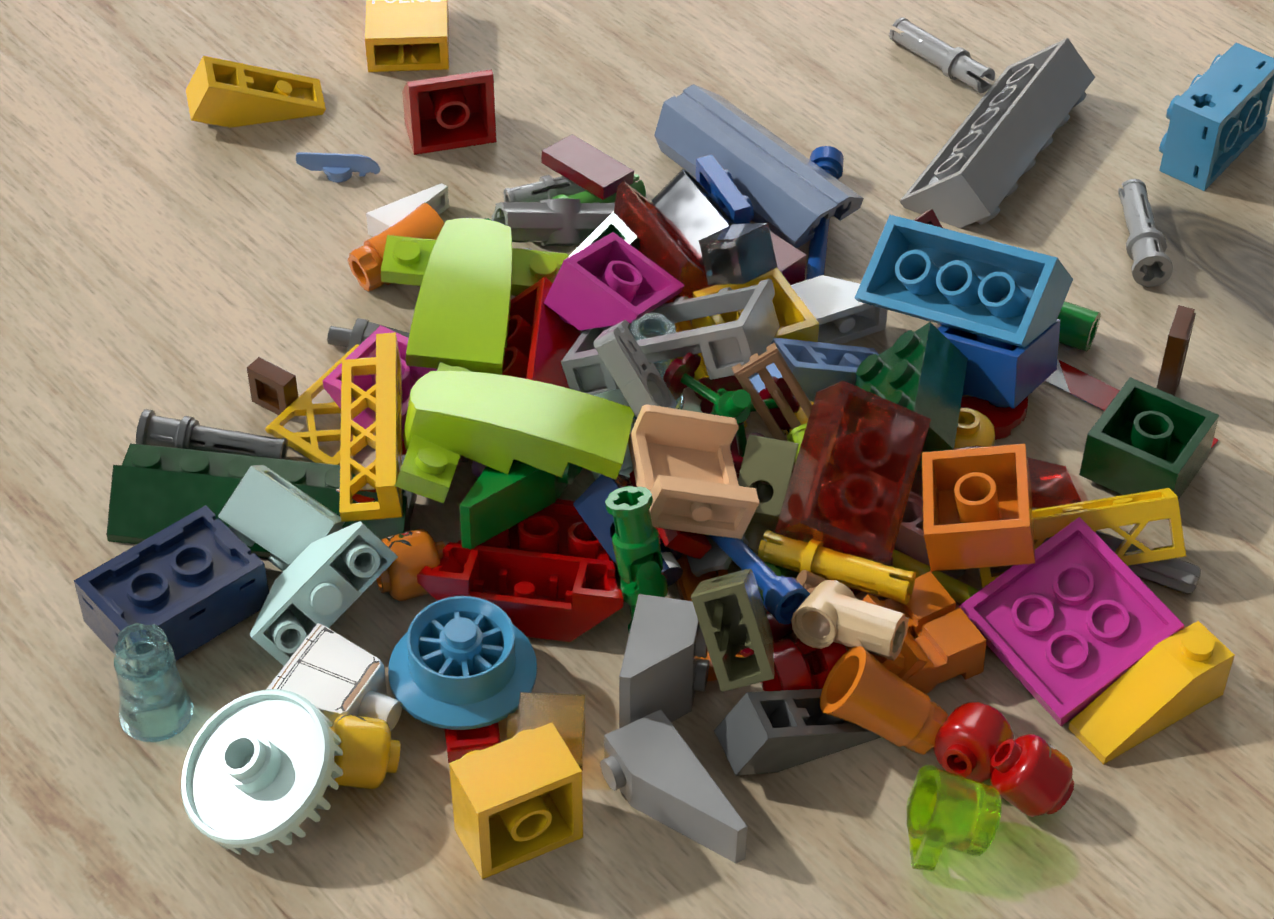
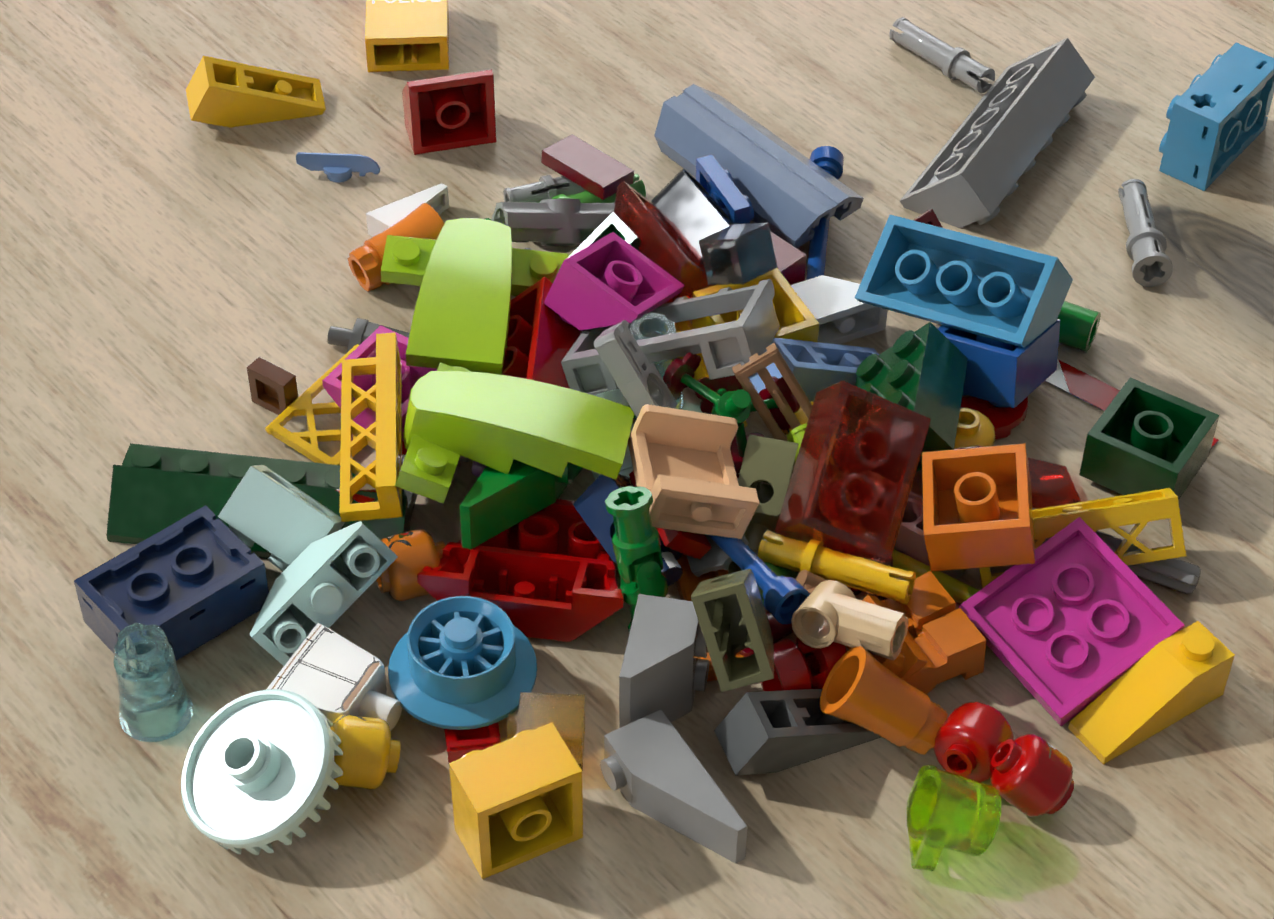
(191, 435): dark grey pin -> none
(1176, 350): reddish brown tile -> none

